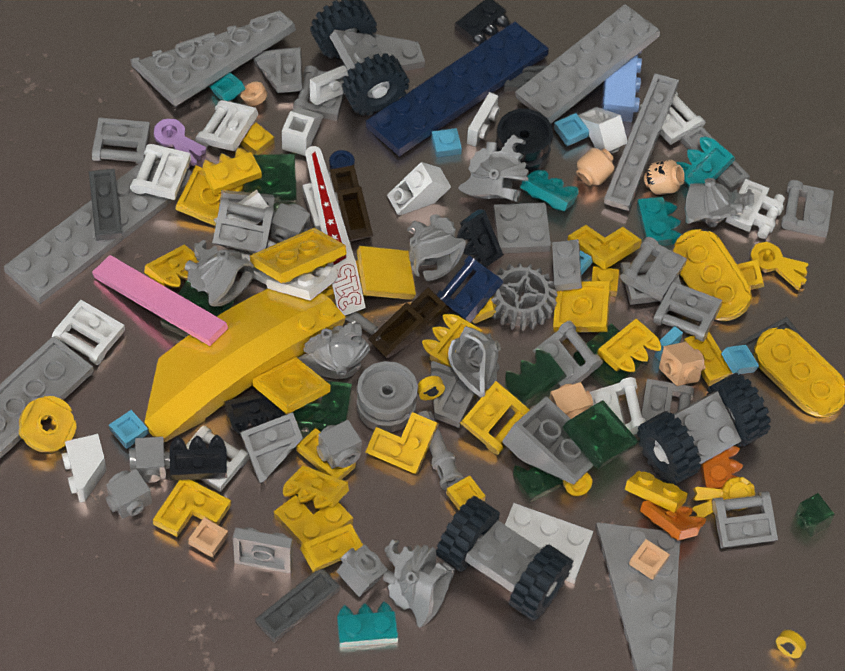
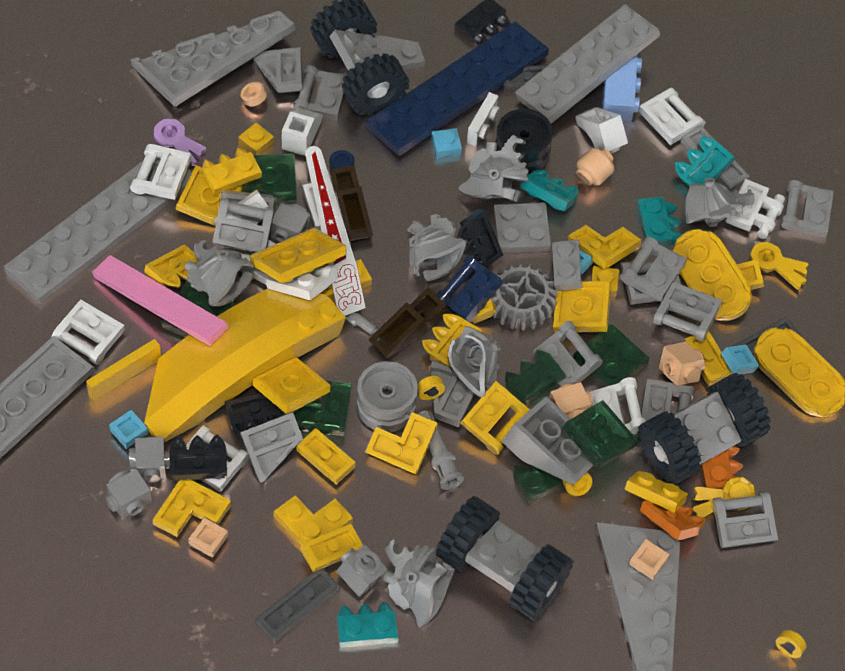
(32, 430): yellow plate -> none
(87, 464): white slope -> none
(105, 204): dark grey tile -> none
(120, 133): light grey plate -> none
(123, 370): none -> yellow tile
(228, 87): teal plate -> none
(231, 130): white plate -> none
(263, 549): light grey plate -> none
(315, 486): yellow plate -> none
(327, 85): white plate -> none
(336, 351): light grey helmet -> none
(339, 445): light grey brick -> none
(385, 273): yellow tile -> none
(419, 189): white slope -> none
(463, 490): yellow plate -> none
(545, 529): white plate -> none
(571, 129): medium azure plate -> none
(629, 345): yellow plate -> none
(641, 142): light grey plate -> none
(664, 177): light nougat head -> none
(672, 337): medium azure plate -> none
(814, 515): clear green plate -> none

